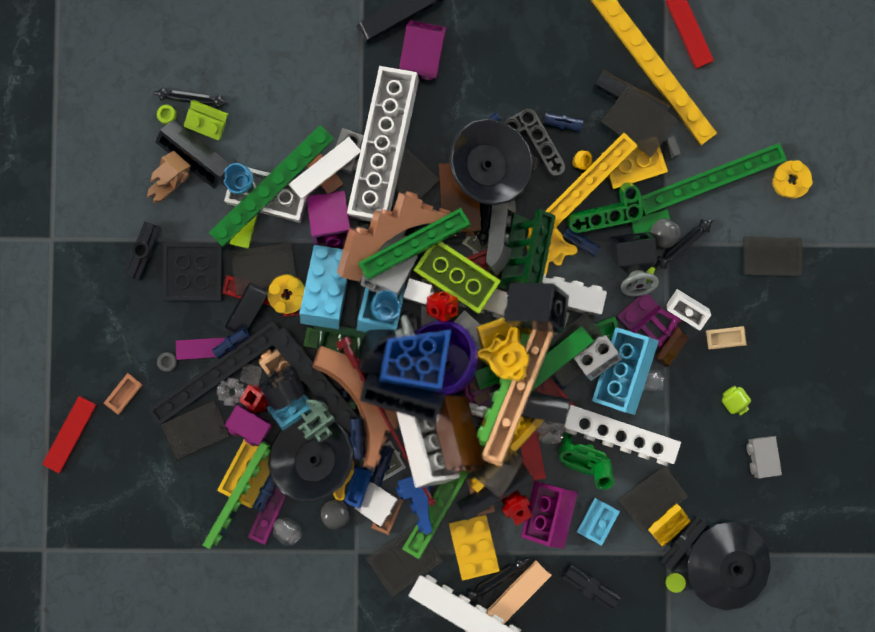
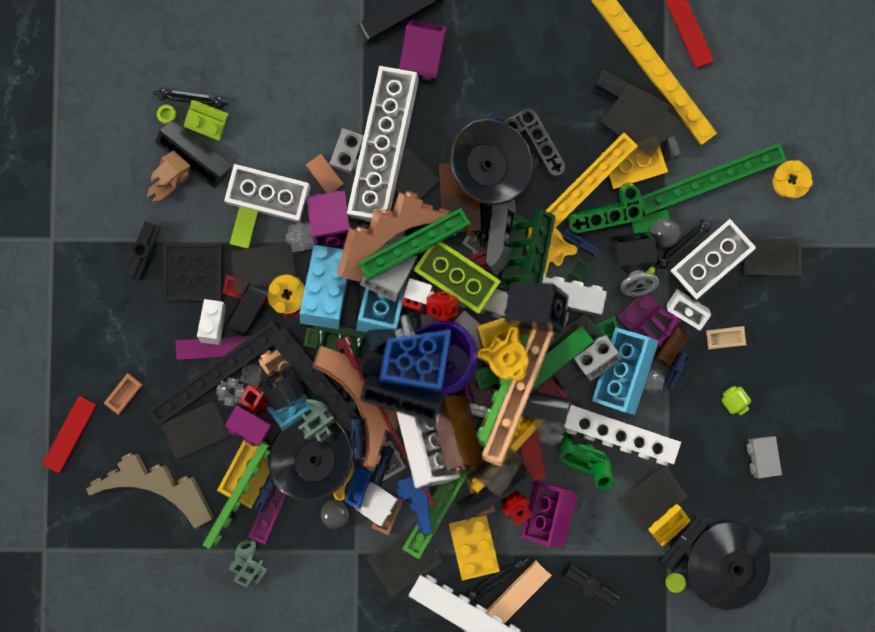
(133, 473): none -> dark tan arch
(167, 362): dark grey tile -> none
(211, 322): none -> white brick
(231, 342): dark blue pin -> none
(238, 178): dark azure hair -> none
(242, 560): none -> sand green piece
(271, 186): green plate -> none
(287, 531): clear head -> none
(299, 237): none -> clear brick
(325, 168): white tile -> none
(386, 306): dark azure hair -> none
(414, 306): none -> red tile
(563, 122): dark blue pin -> none
(579, 269): none -> dark green plate
(582, 160): yellow tile -> none
(597, 521): medium azure plate -> none
(676, 370): none -> dark blue axle
(713, 259): none -> white brick

